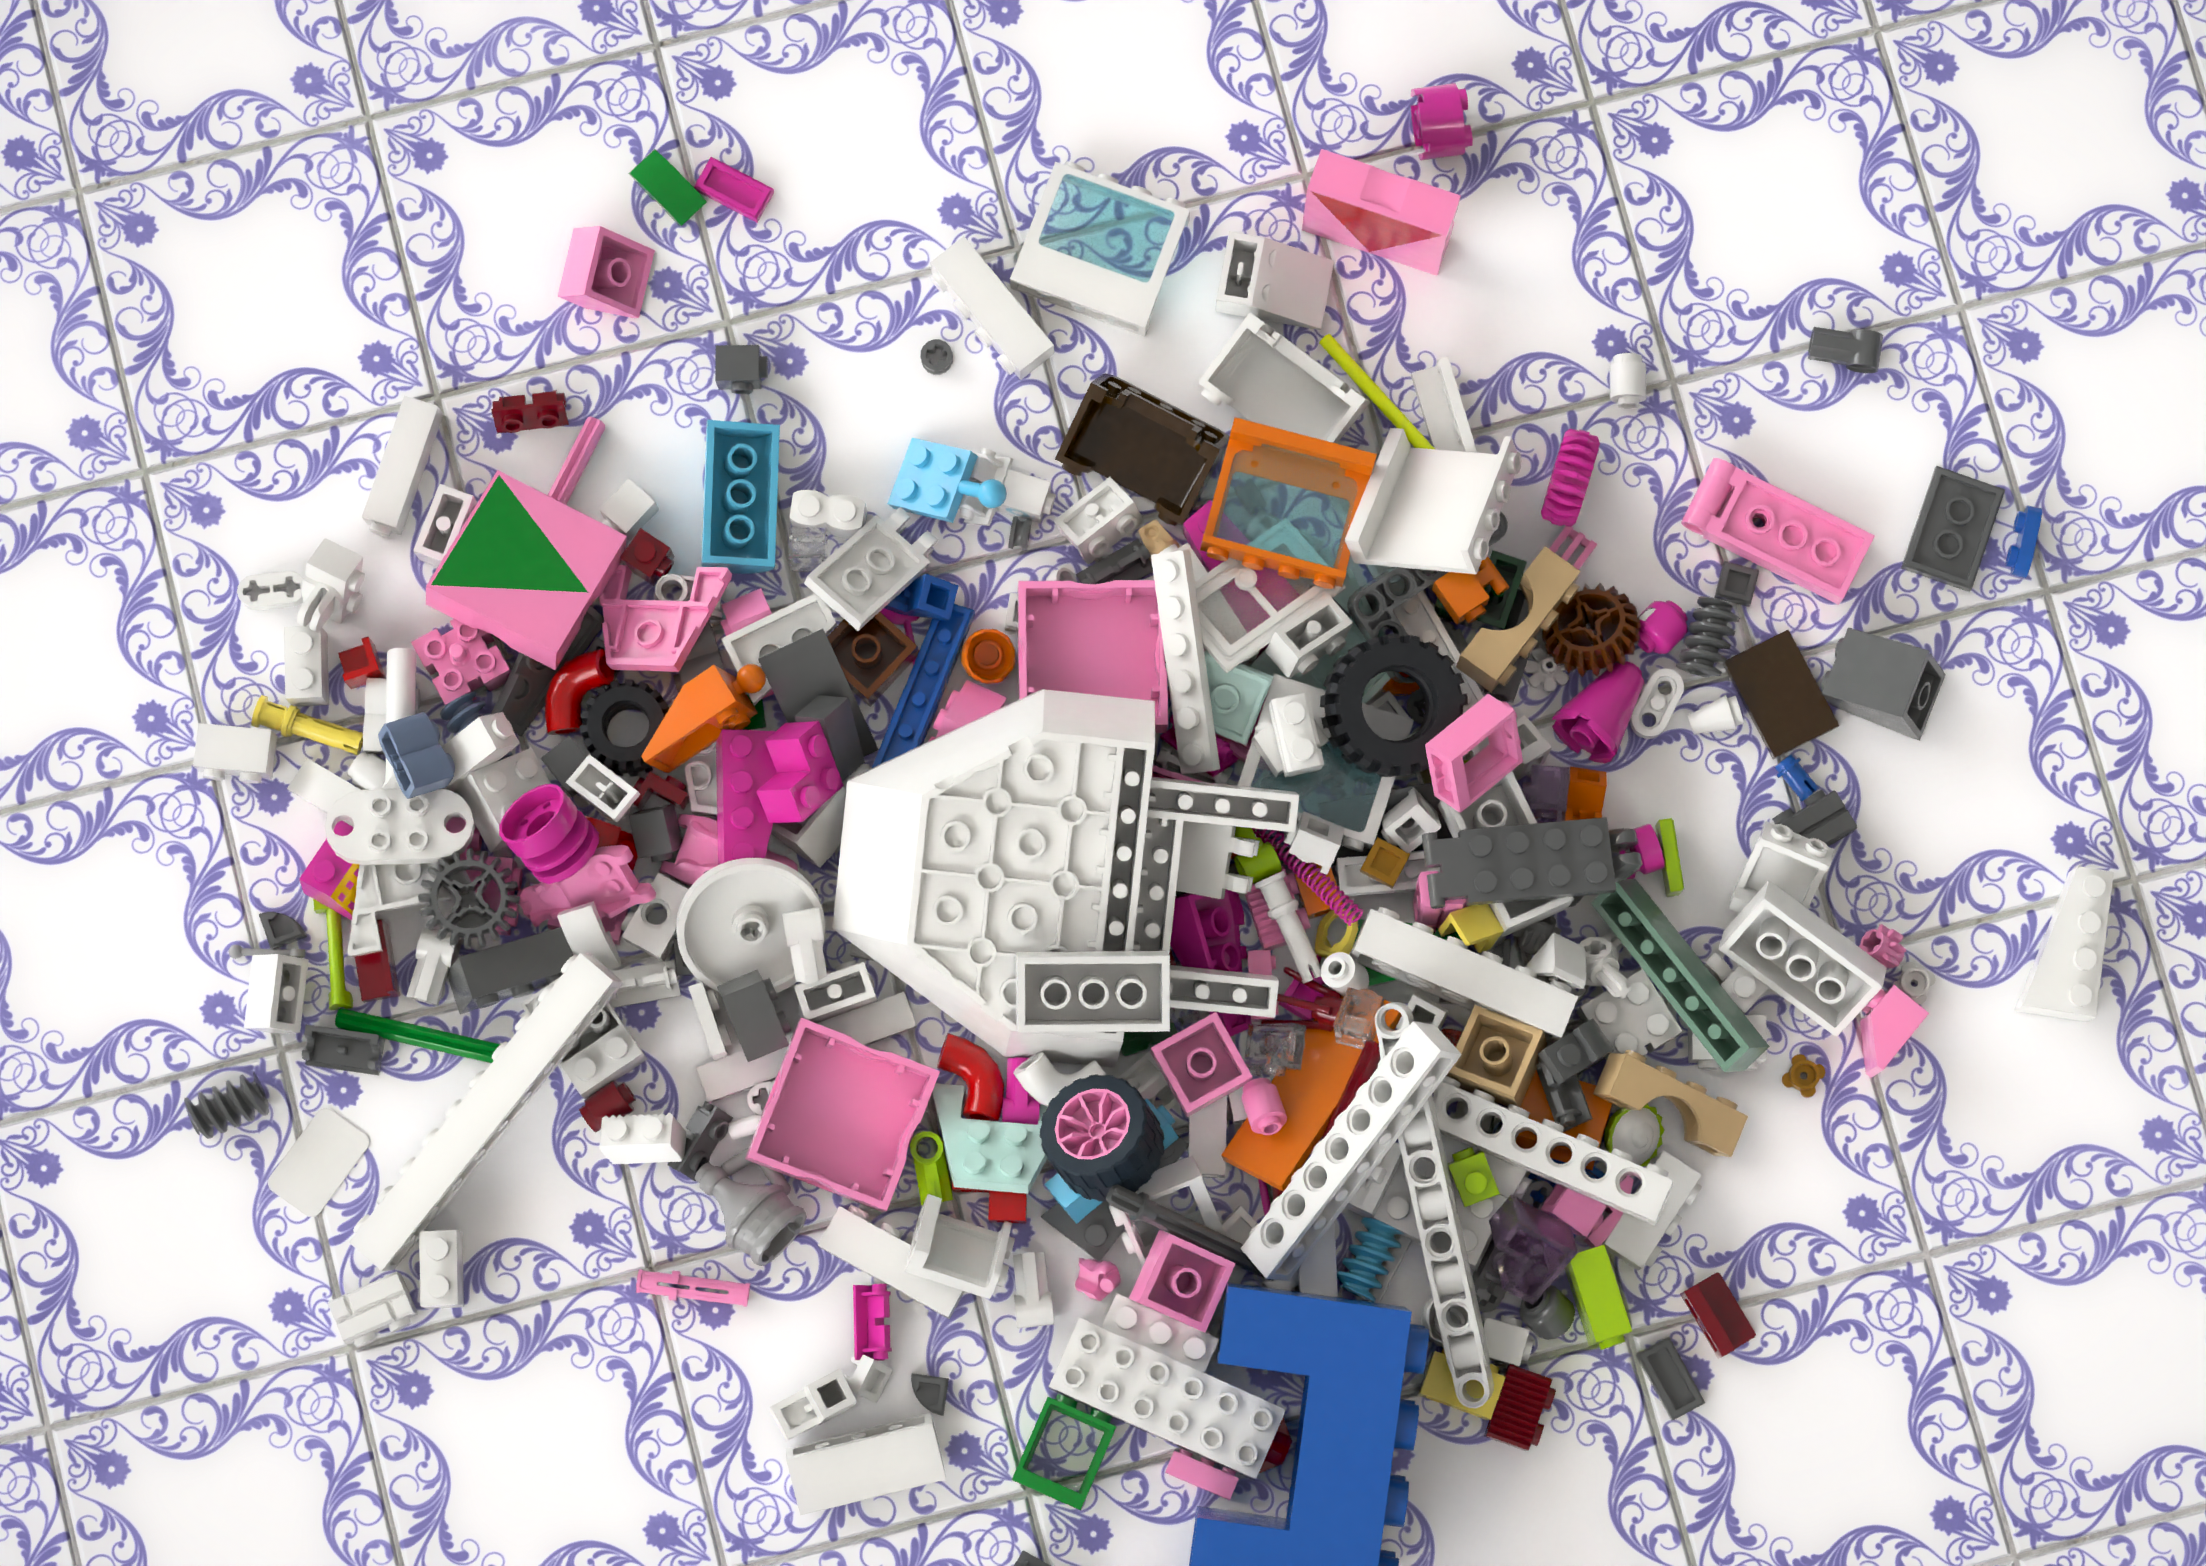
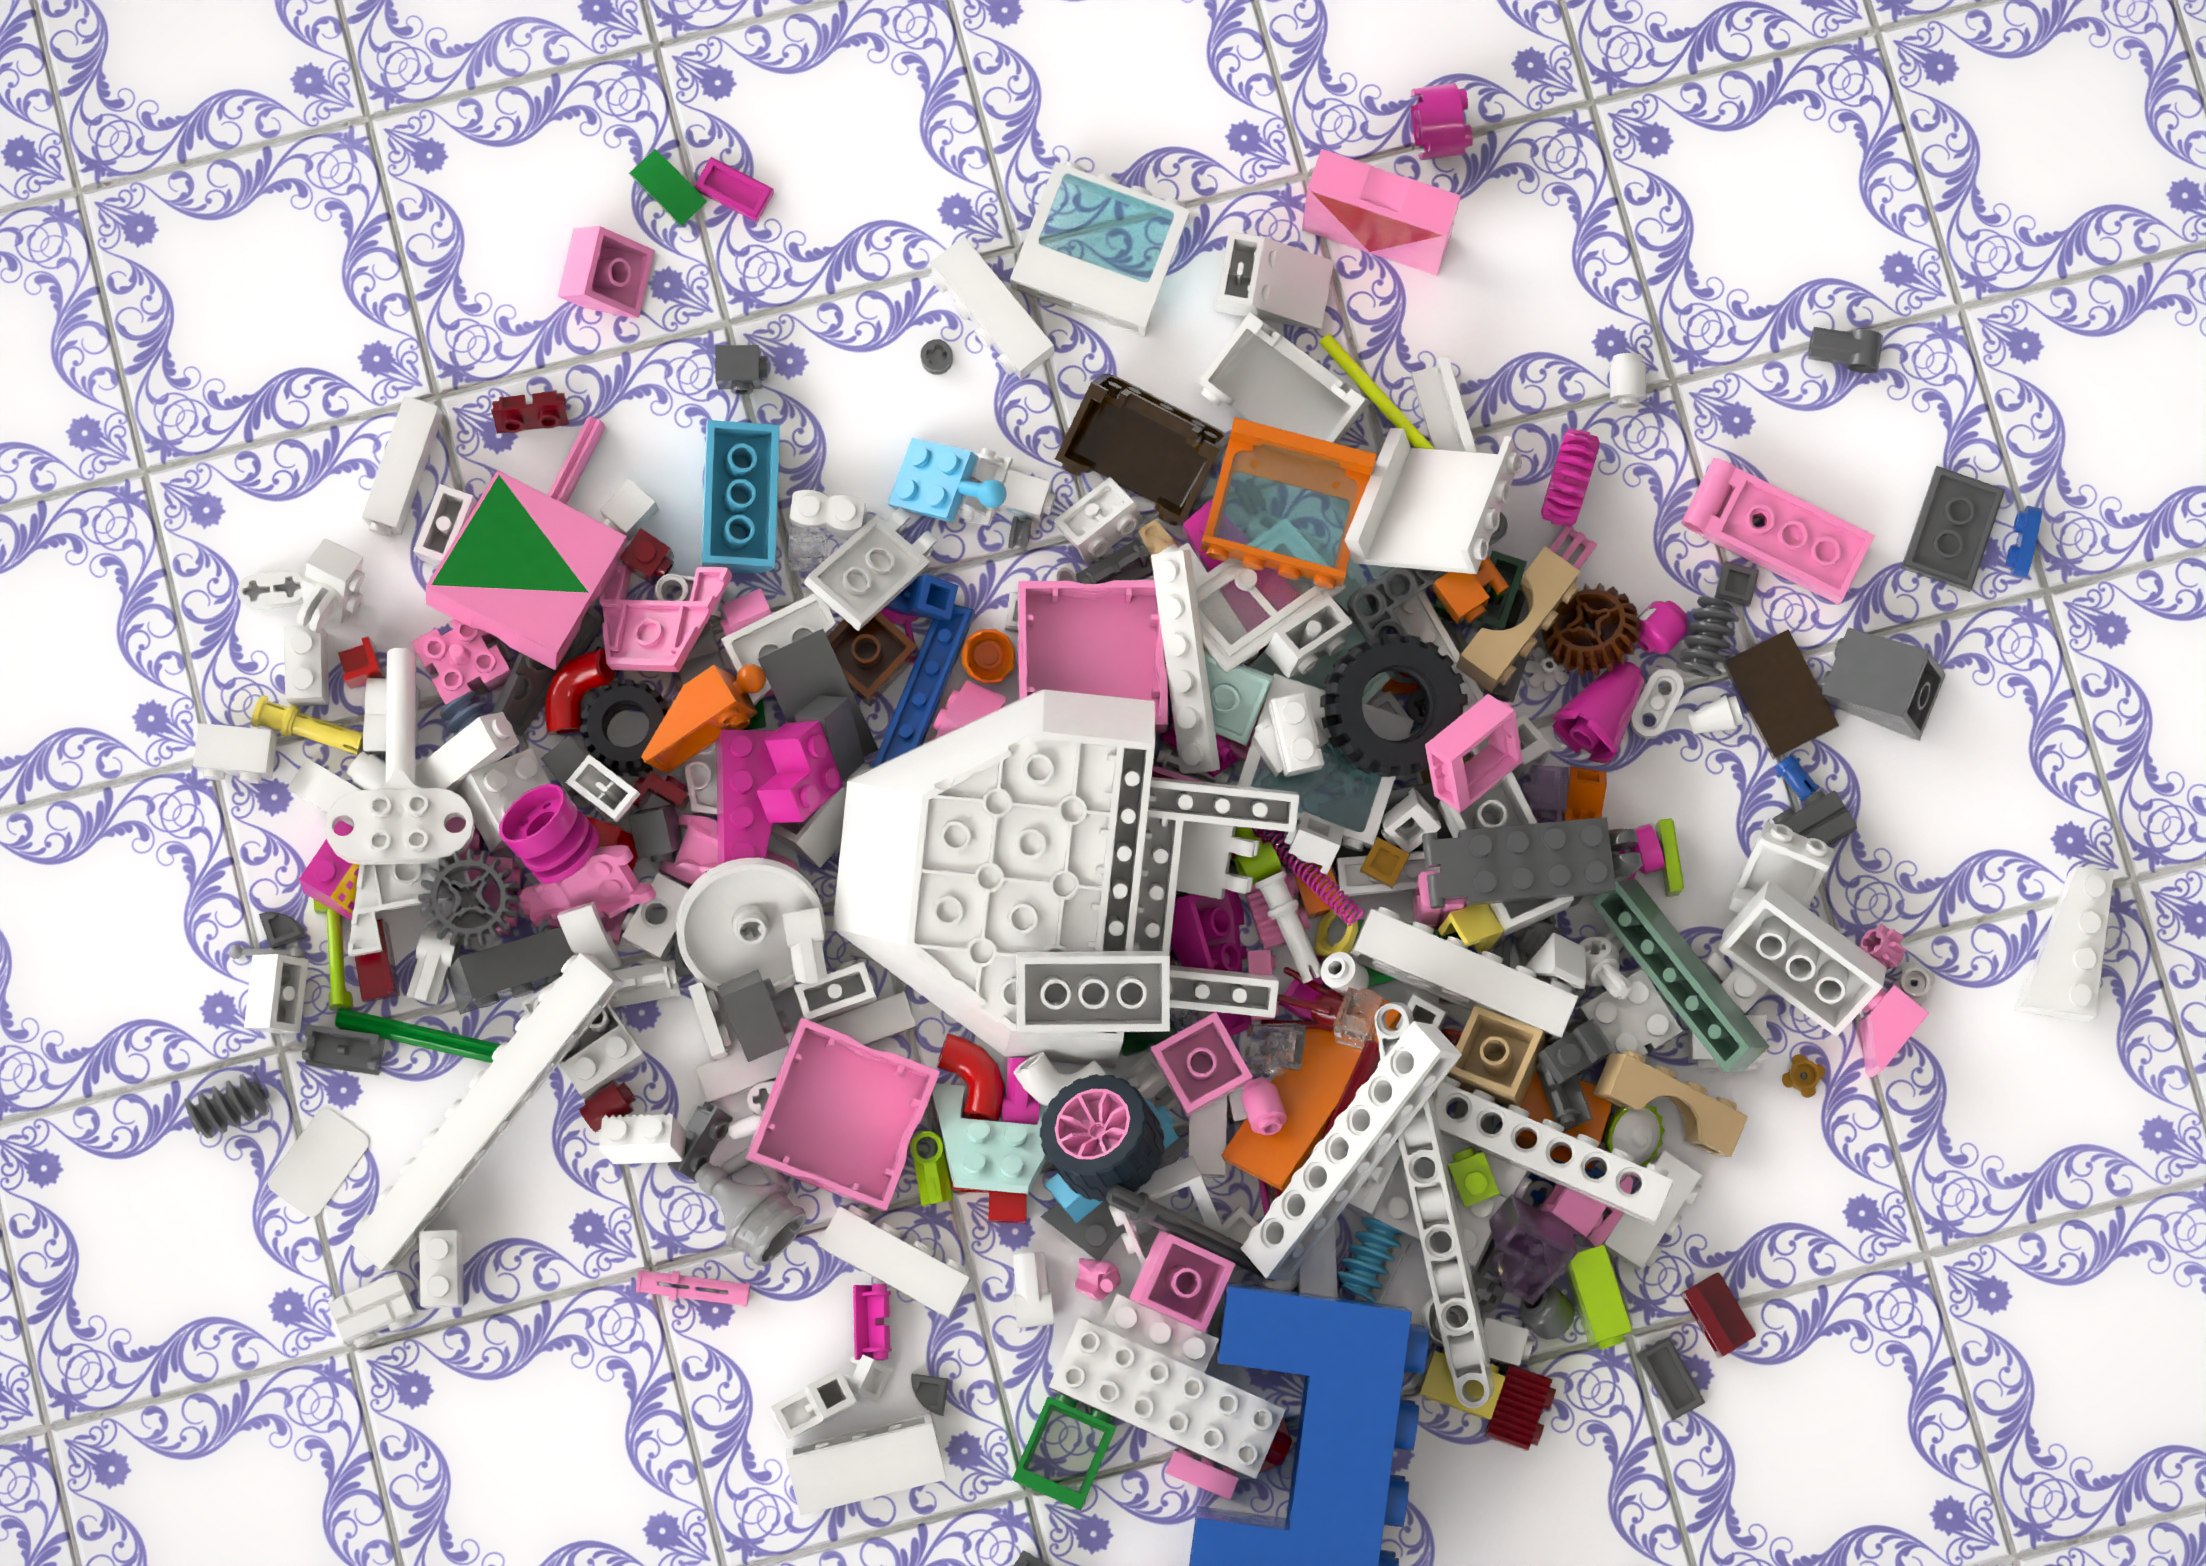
(416, 755): sand blue brick -> none
(958, 1251): white panel -> none

